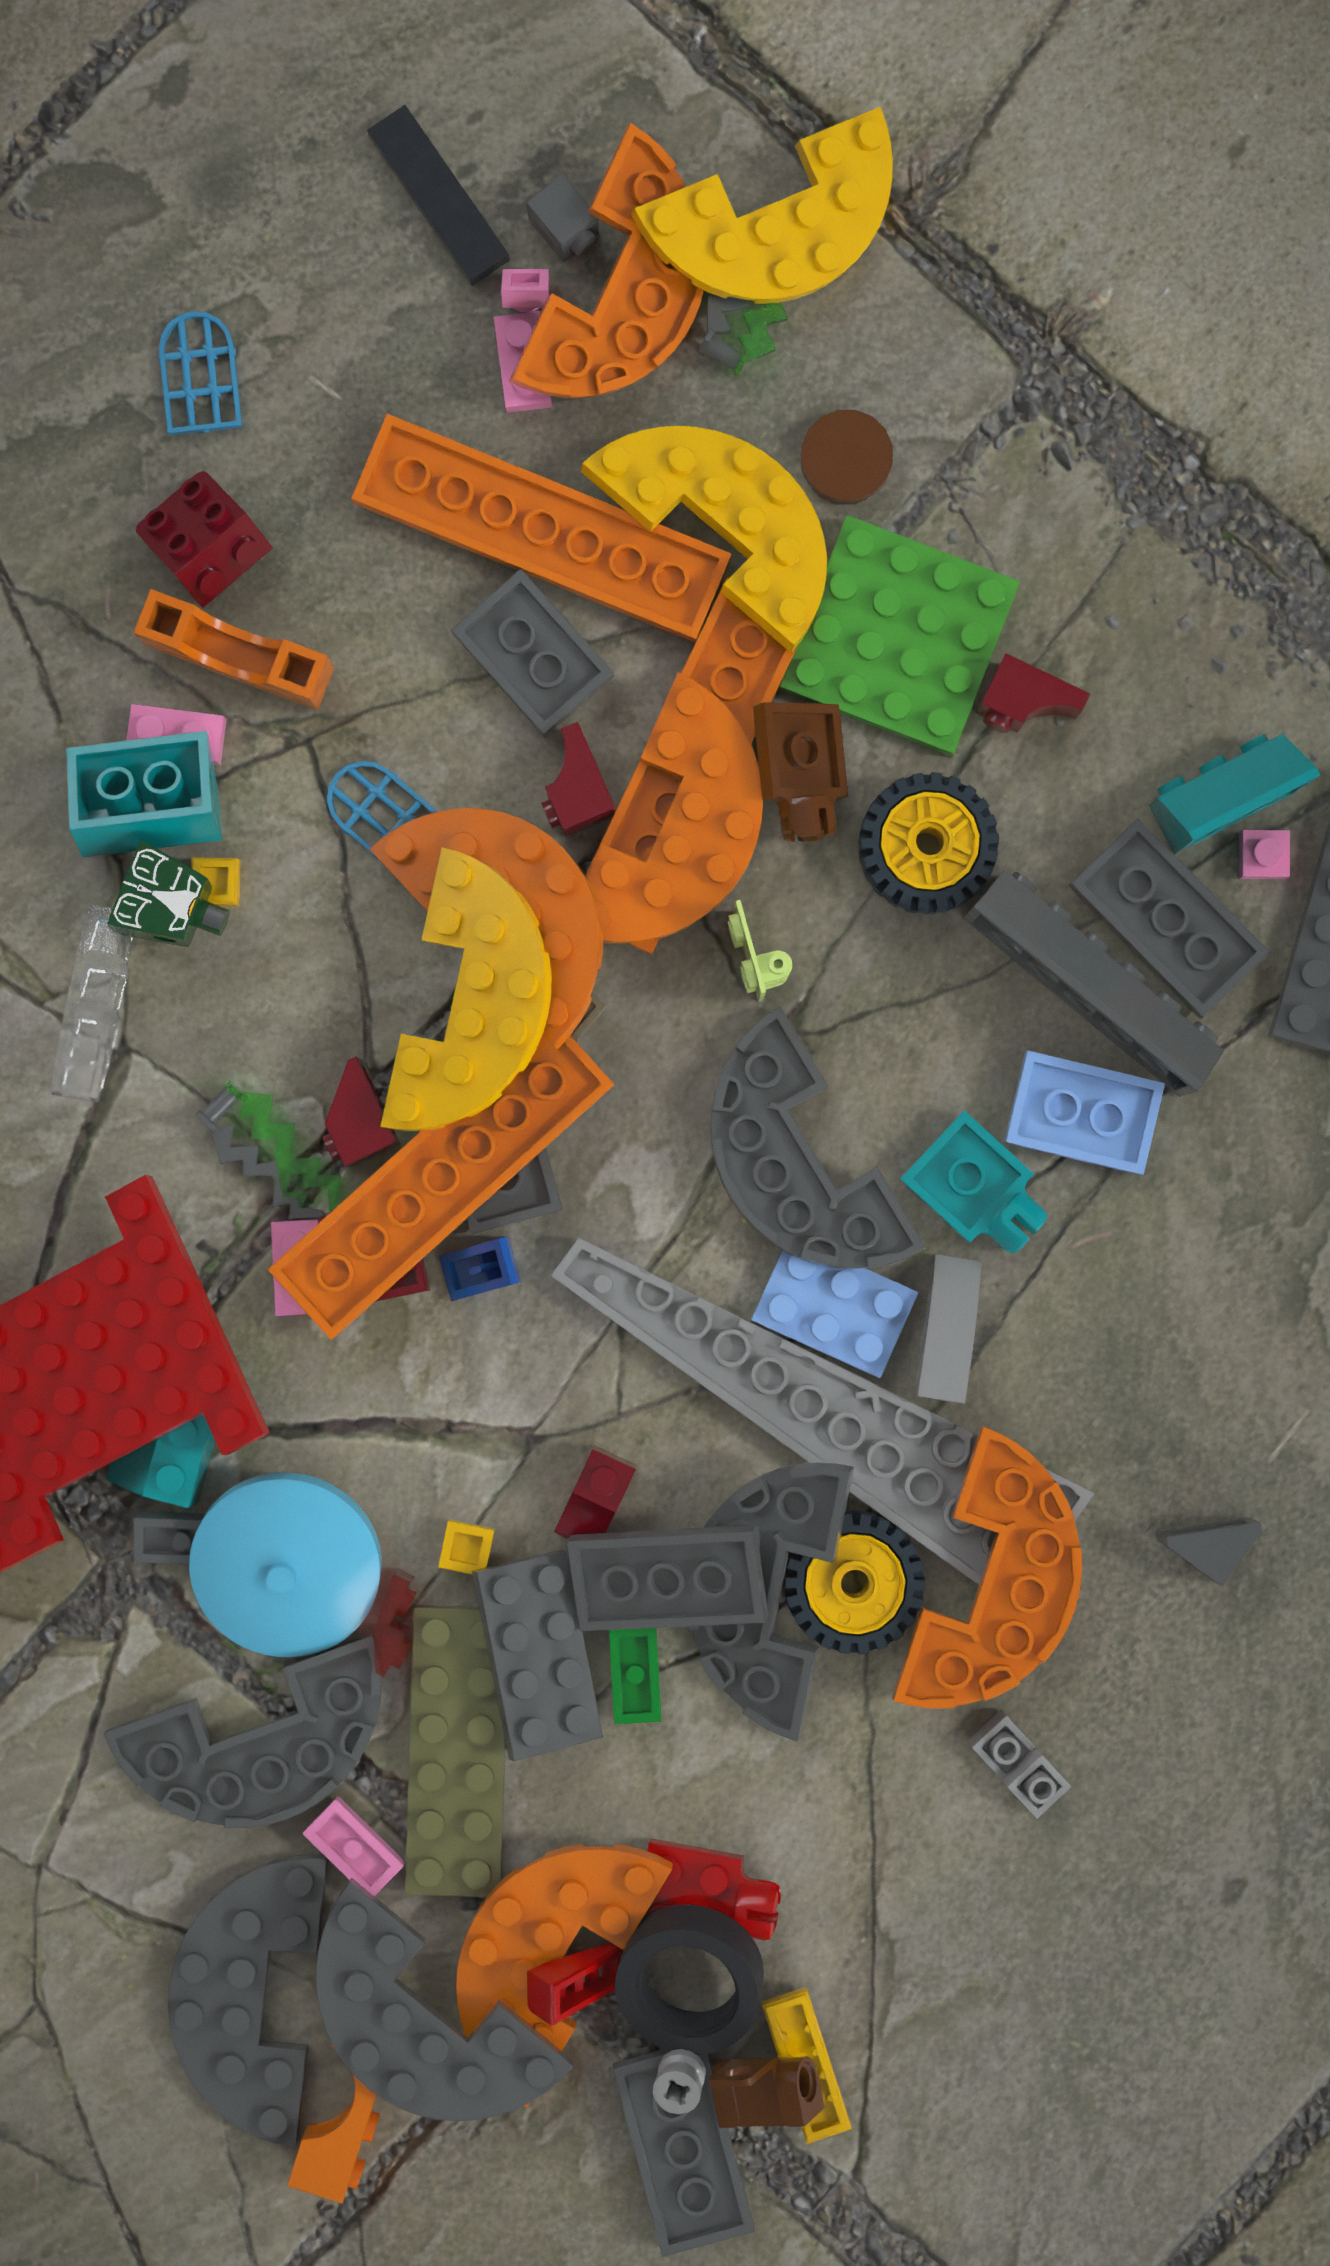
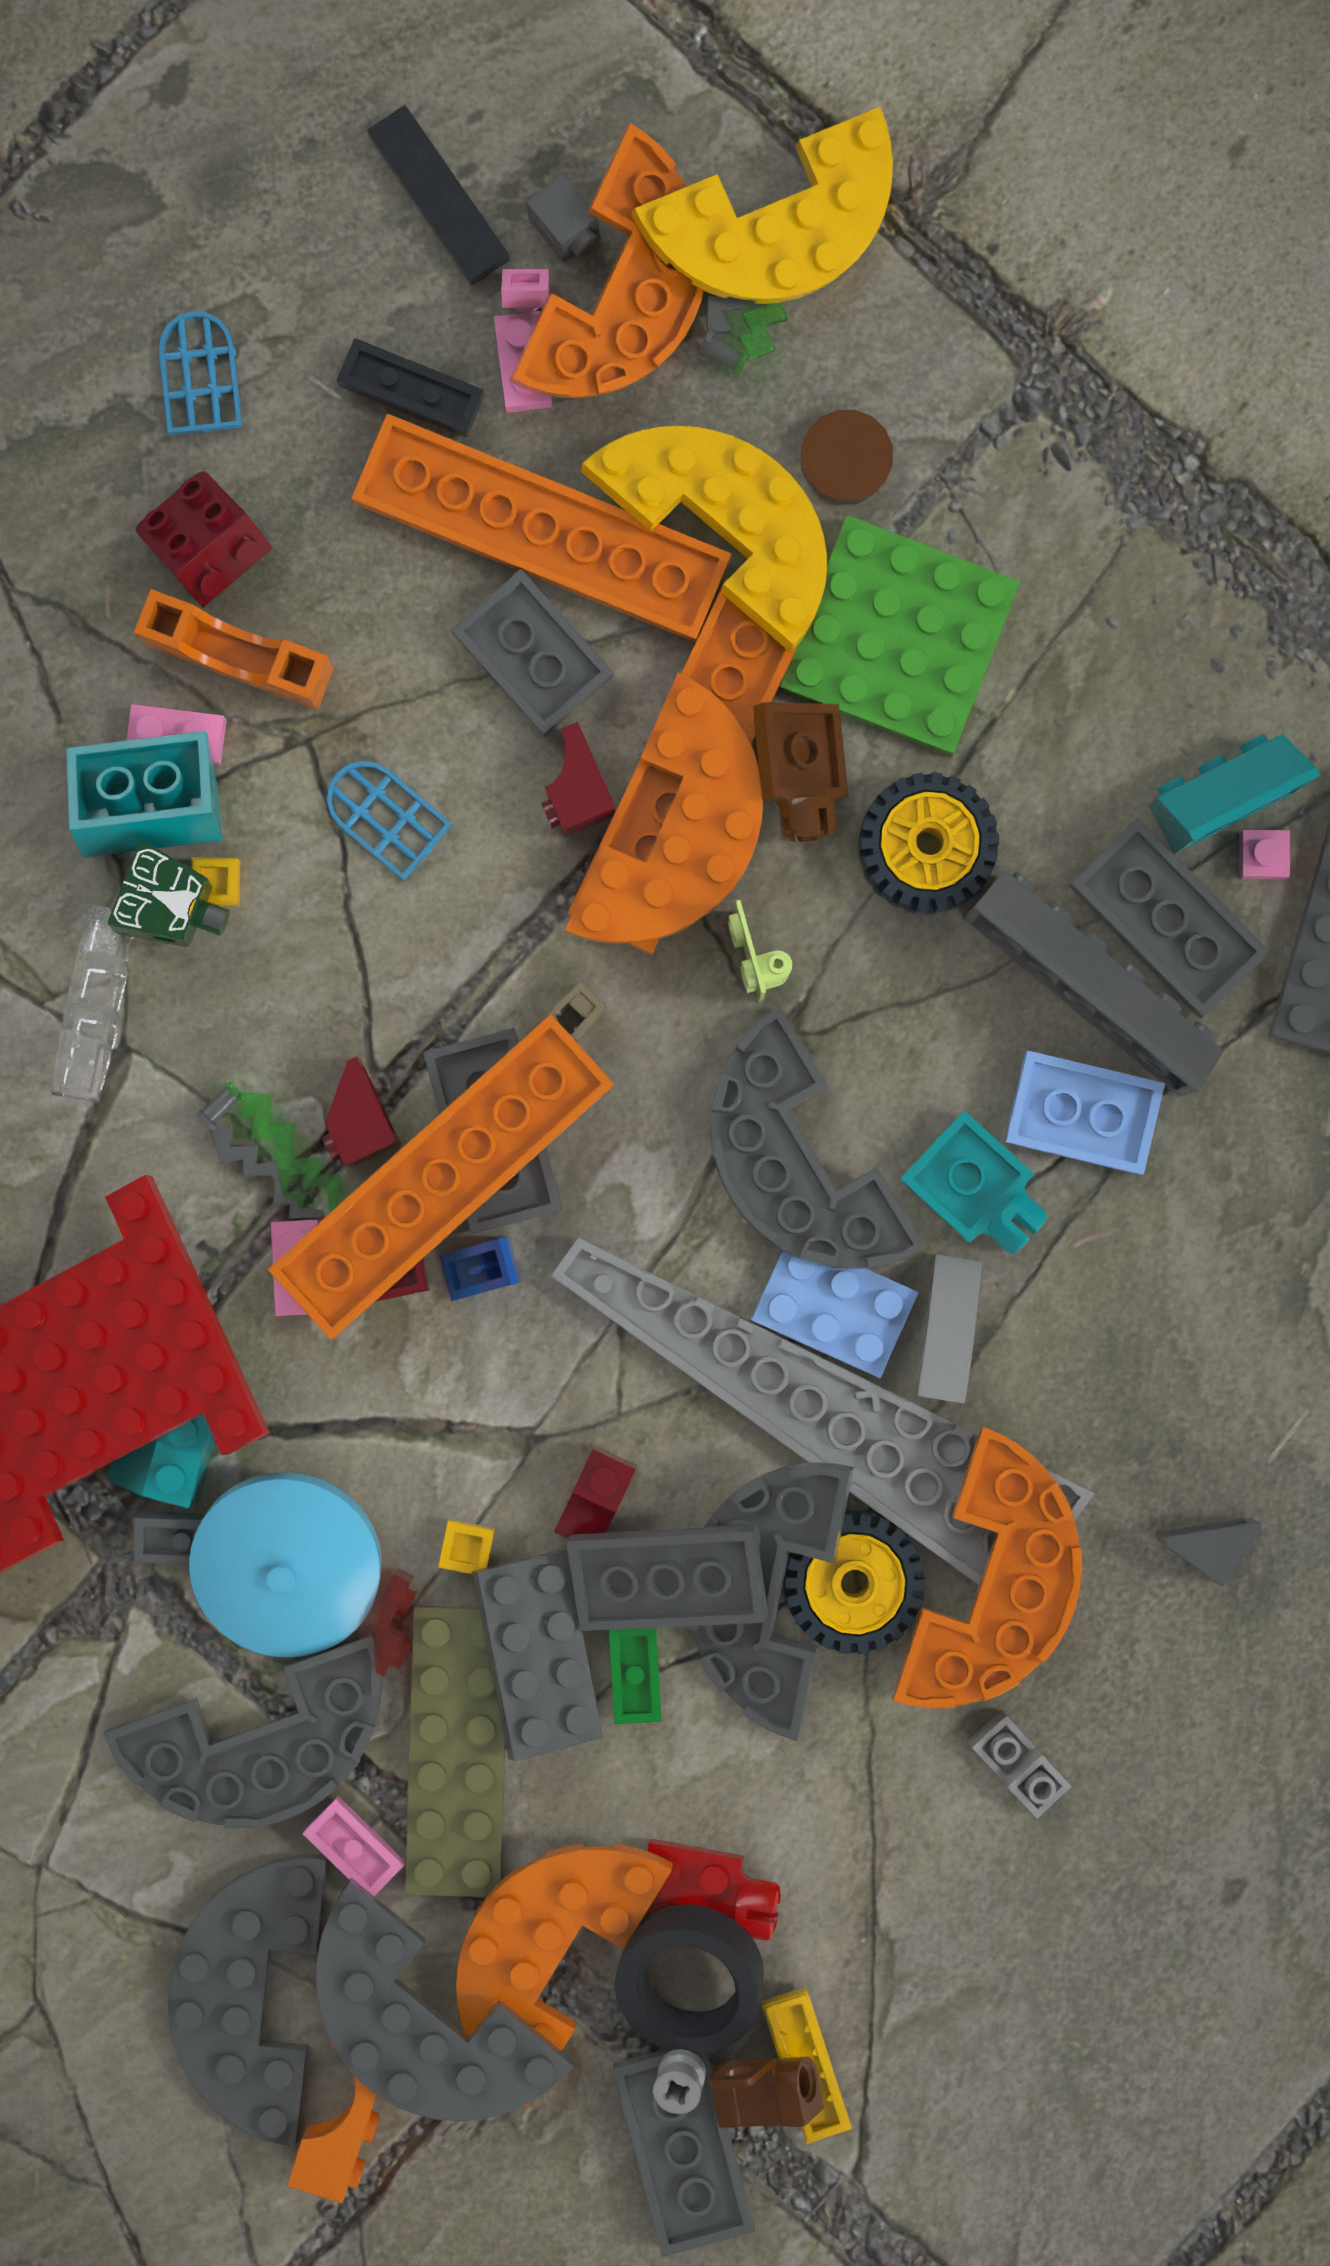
(410, 387): none -> black plate
(496, 1002): yellow plate -> none
(536, 869): orange plate -> none
(547, 1982): red slope -> none
(1025, 692): dark red arch -> none

